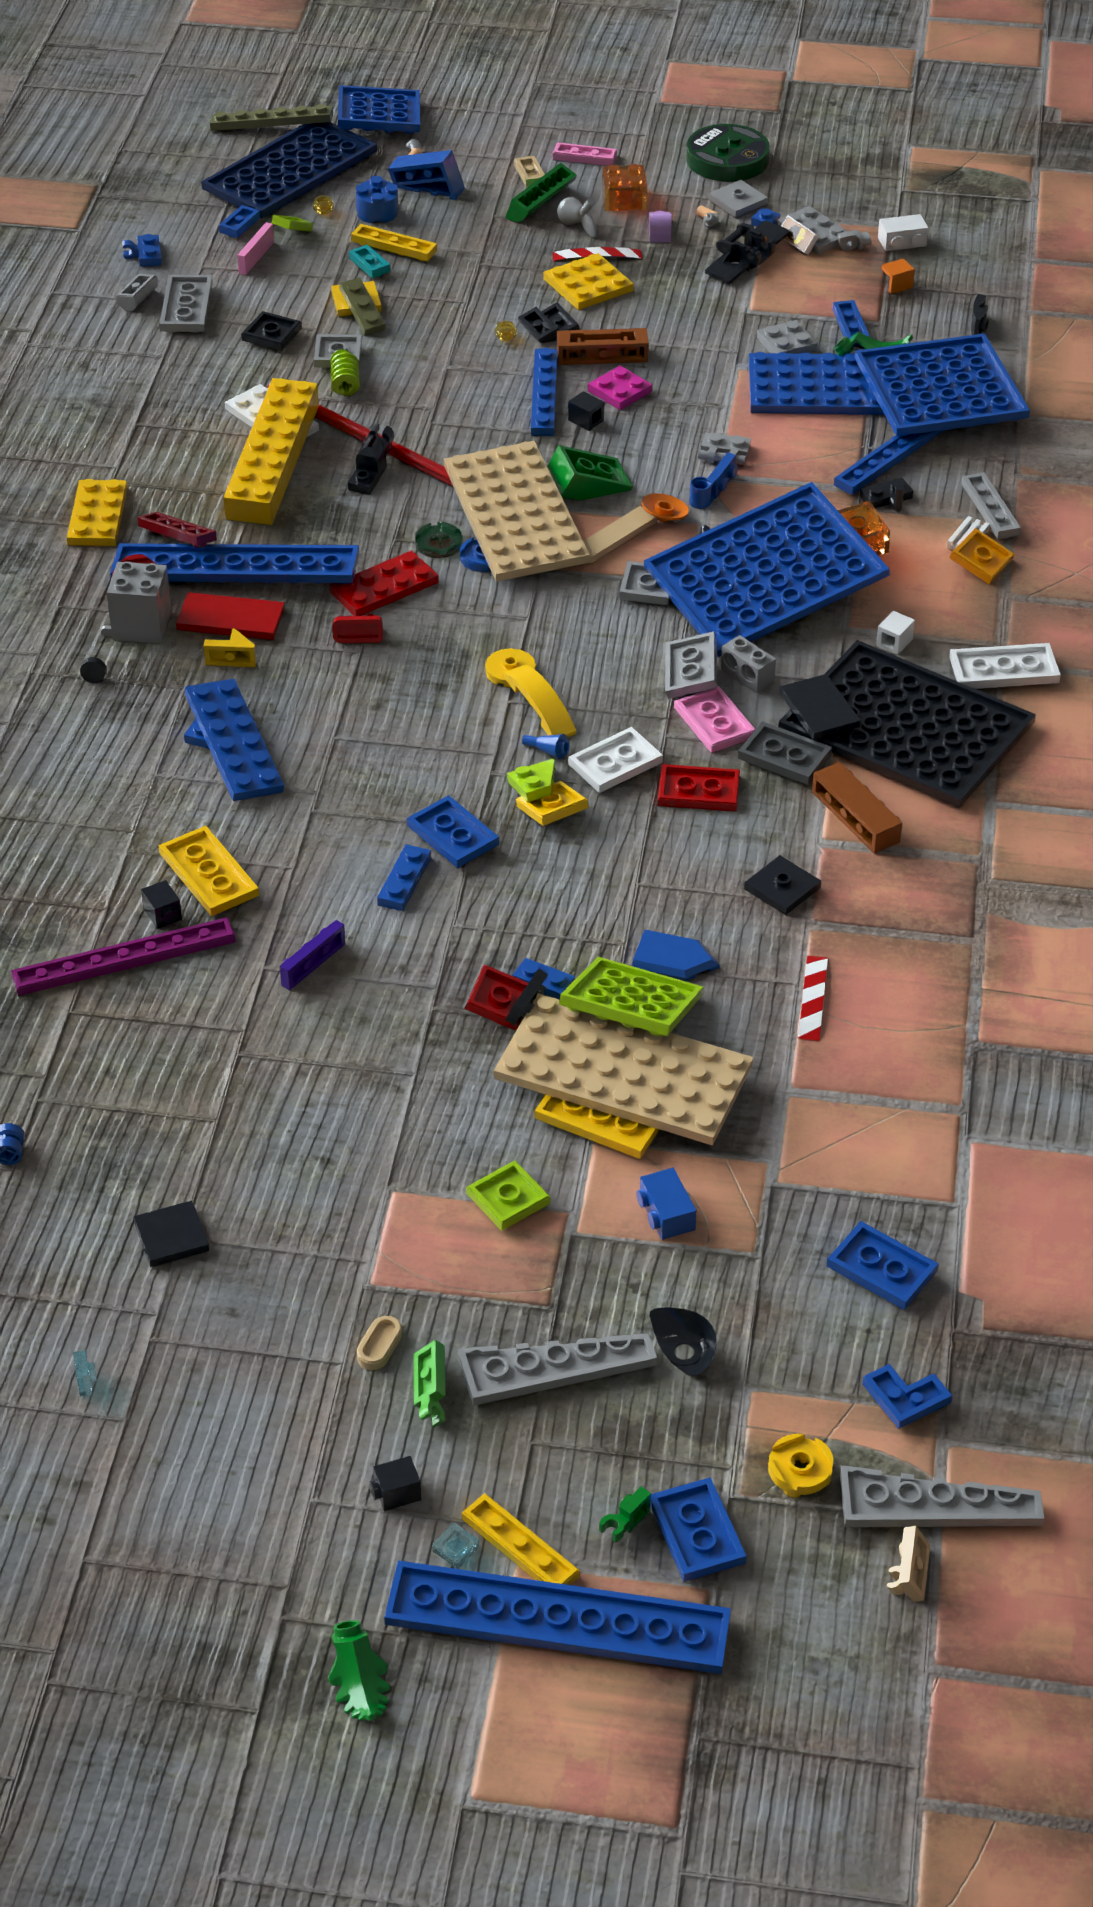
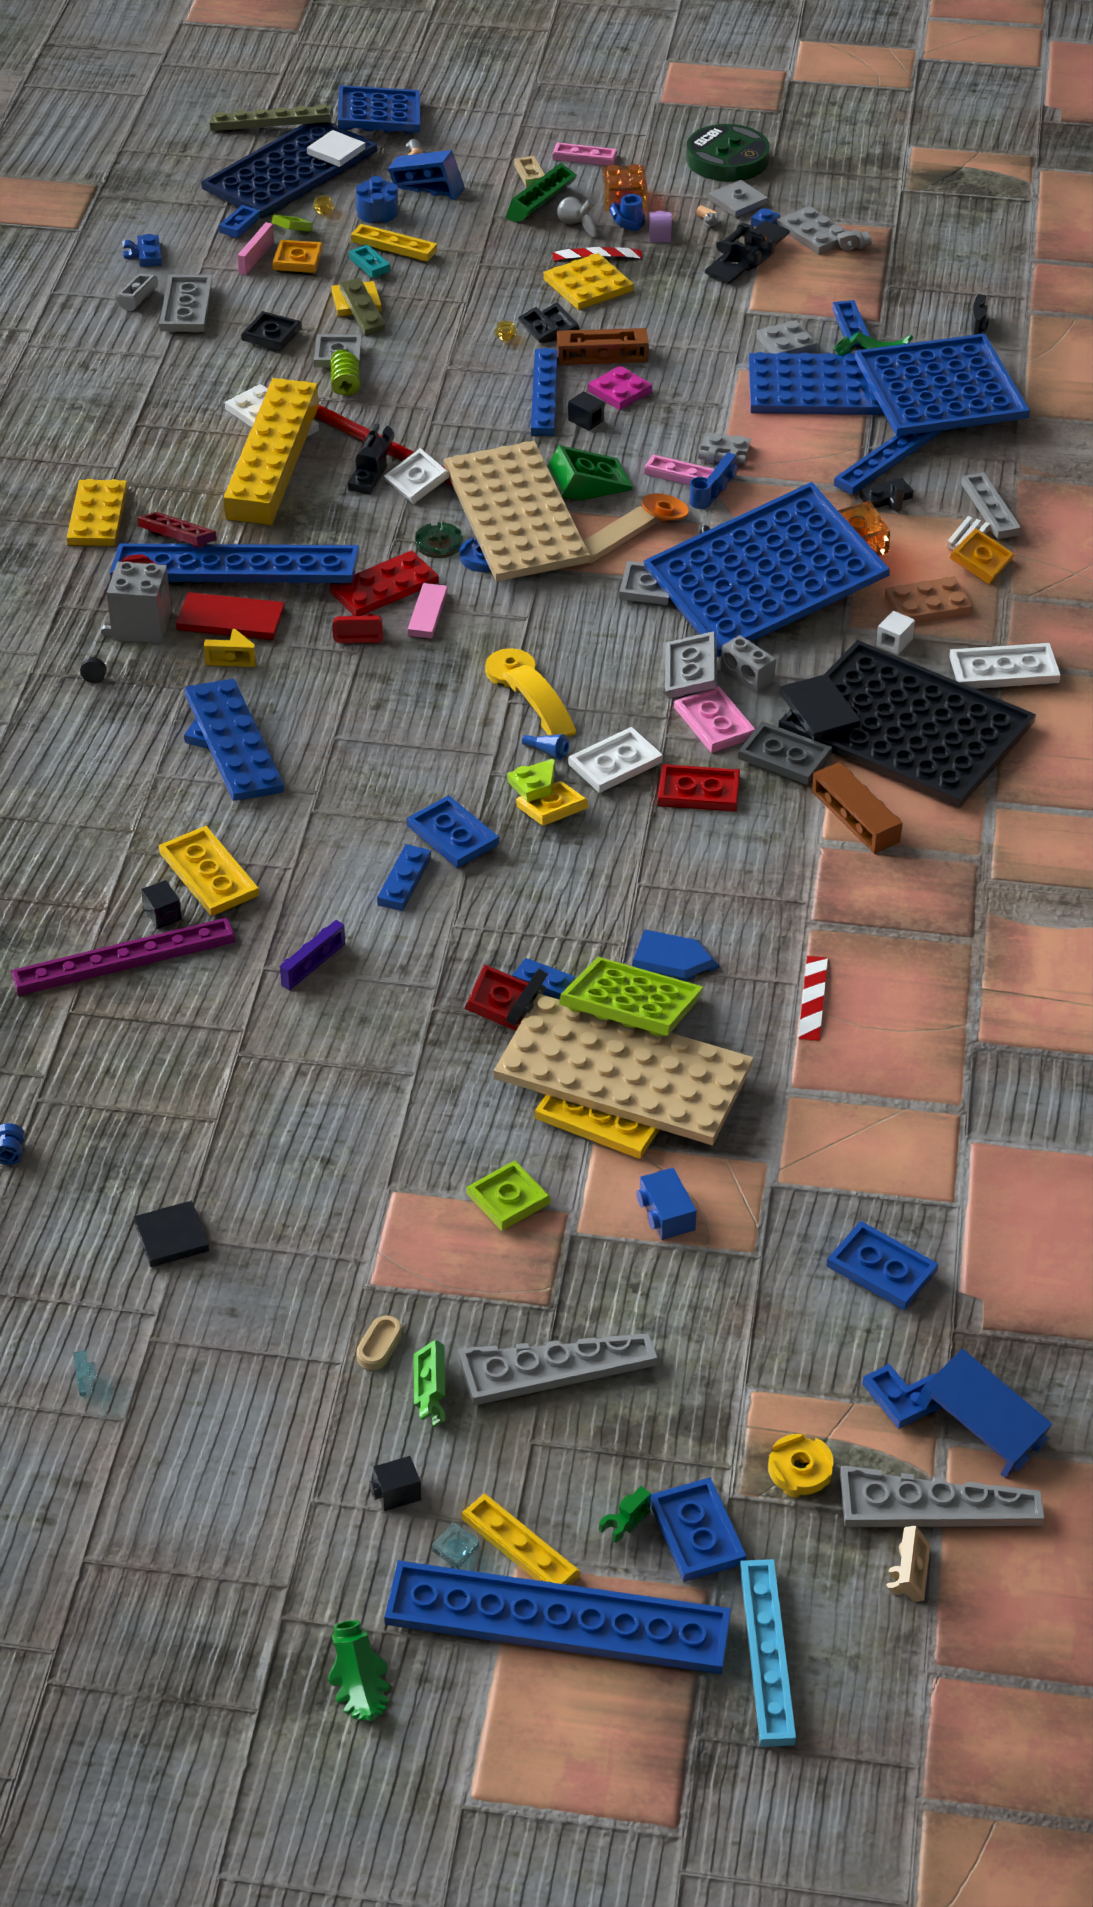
(297, 256): none -> light orange plate
(336, 148): none -> white tile
(416, 476): none -> white tile
(427, 611): none -> bright pink tile
(629, 212): none -> blue piece
(675, 470): none -> bright pink tile
(687, 1327): black piece -> none
(767, 1653): none -> medium azure plate
(782, 885): black plate -> none
(799, 235): tile -> none
(900, 275): orange panel -> none
(903, 232): white brick -> none
(929, 599): none -> nougat plate
(988, 1410): none -> blue panel

